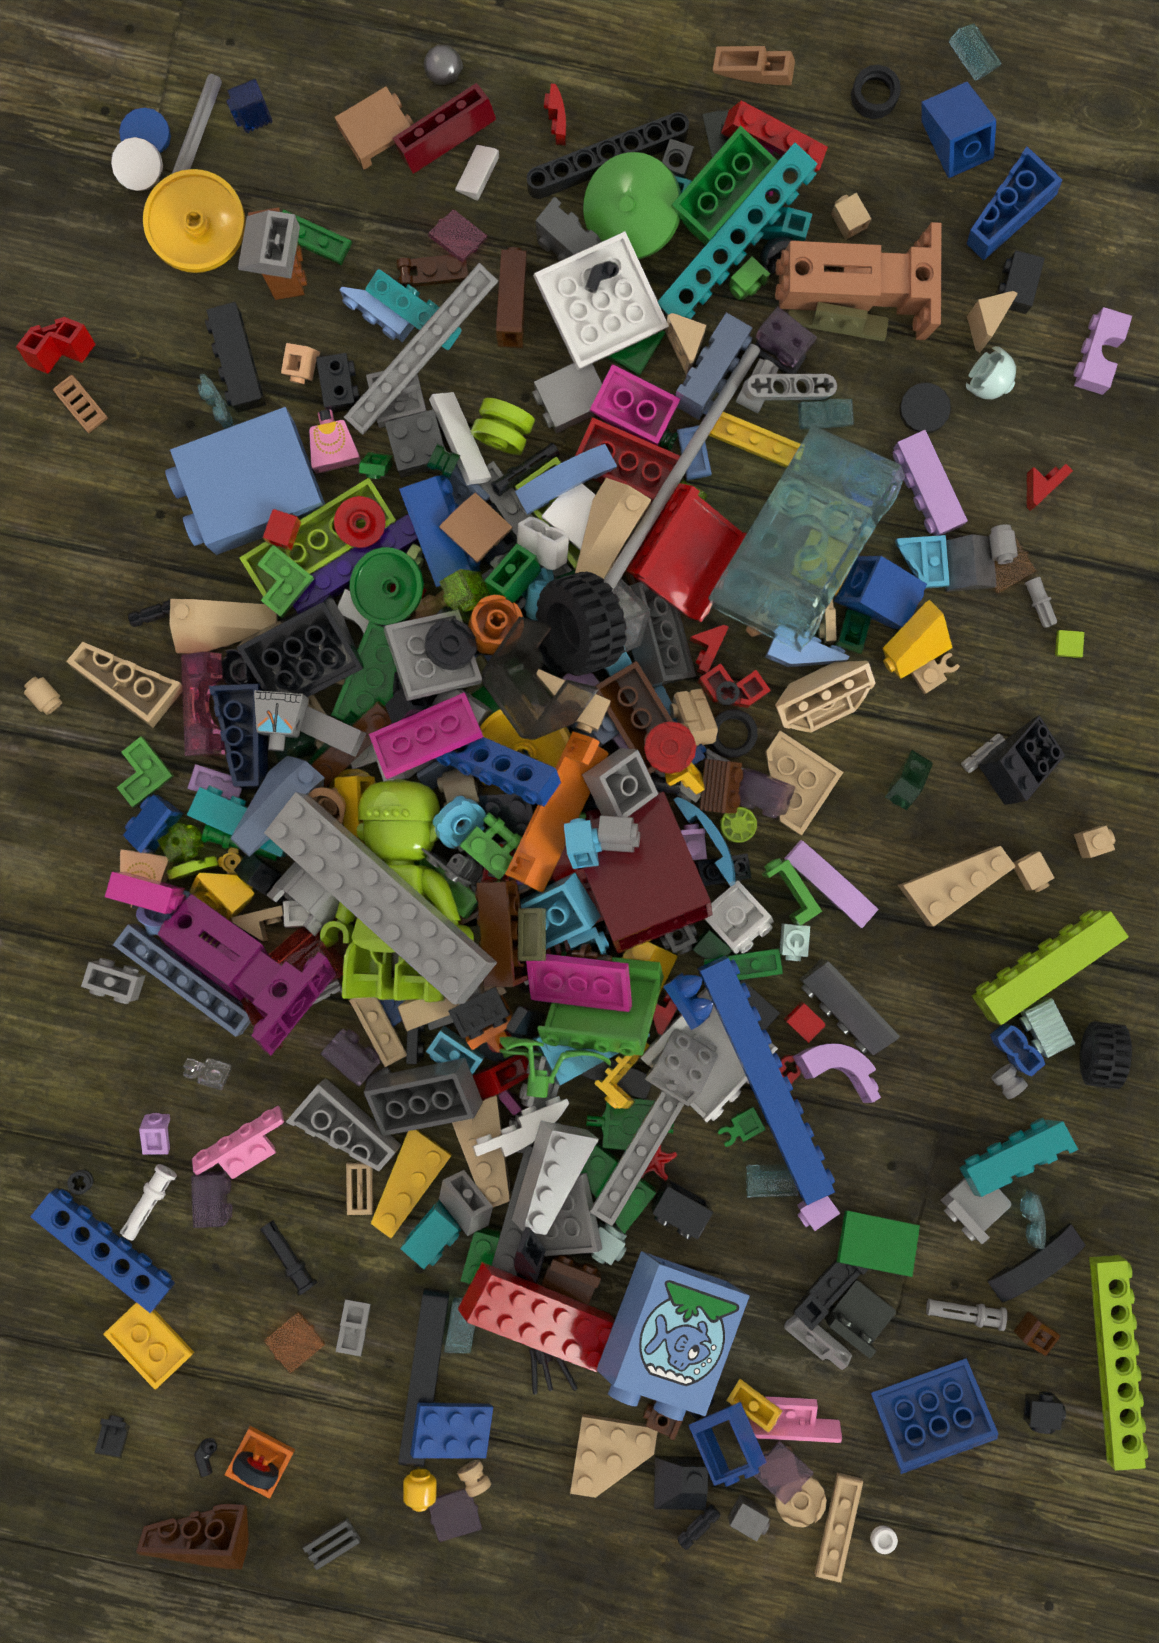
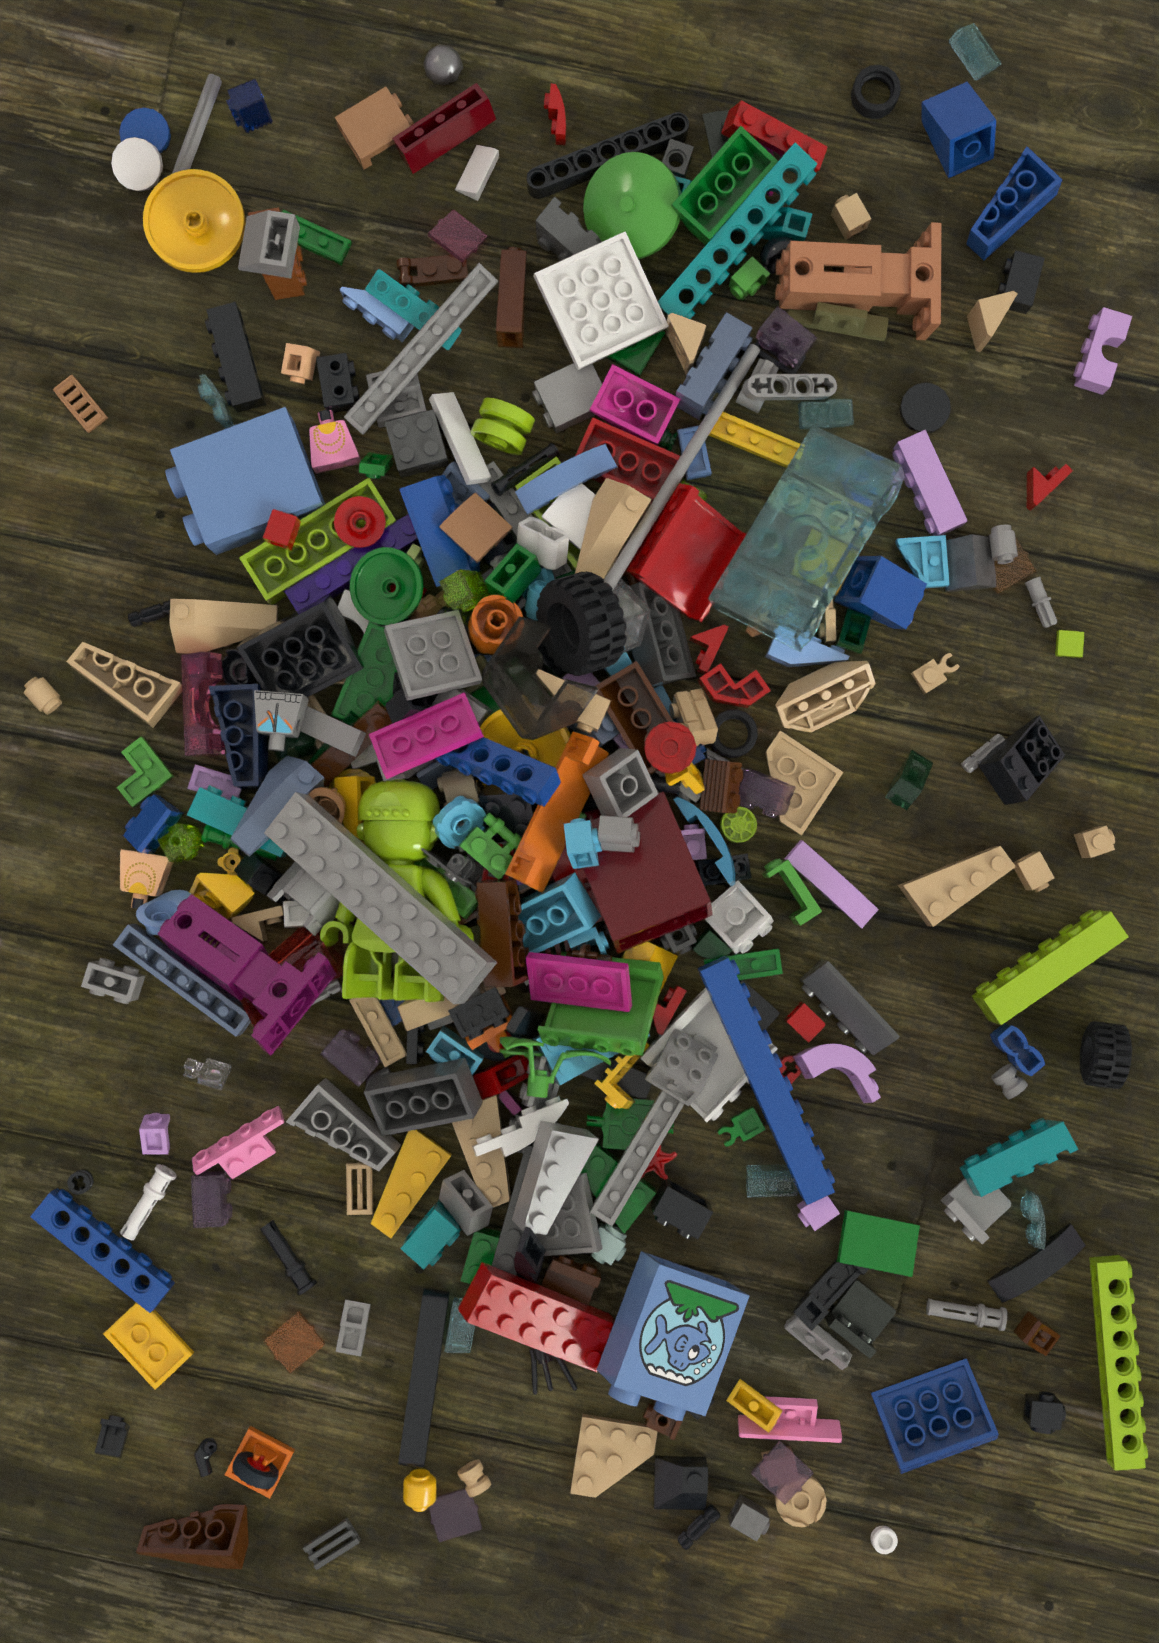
(45, 345): red brick -> none
(144, 892): dark pink brick -> none
(192, 868): lime tile -> none
(289, 584): bright green plate -> none
(443, 460): dark green wheel -> none
(450, 644): black tile -> none
(451, 1430): blue plate -> none
(531, 934): olive tile -> none
(599, 273): black arm -> none
(683, 993): blue tile -> none
(712, 1453): blue window -> none
(726, 685): black bush -> none
(754, 64): medium nougat slope -> none
(794, 941): light aqua brick -> none
(839, 1527): tan tile -> none
(917, 641): yellow slope -> none
(992, 375): light aqua cylinder -> none
(1046, 1027): light aqua brick -> none

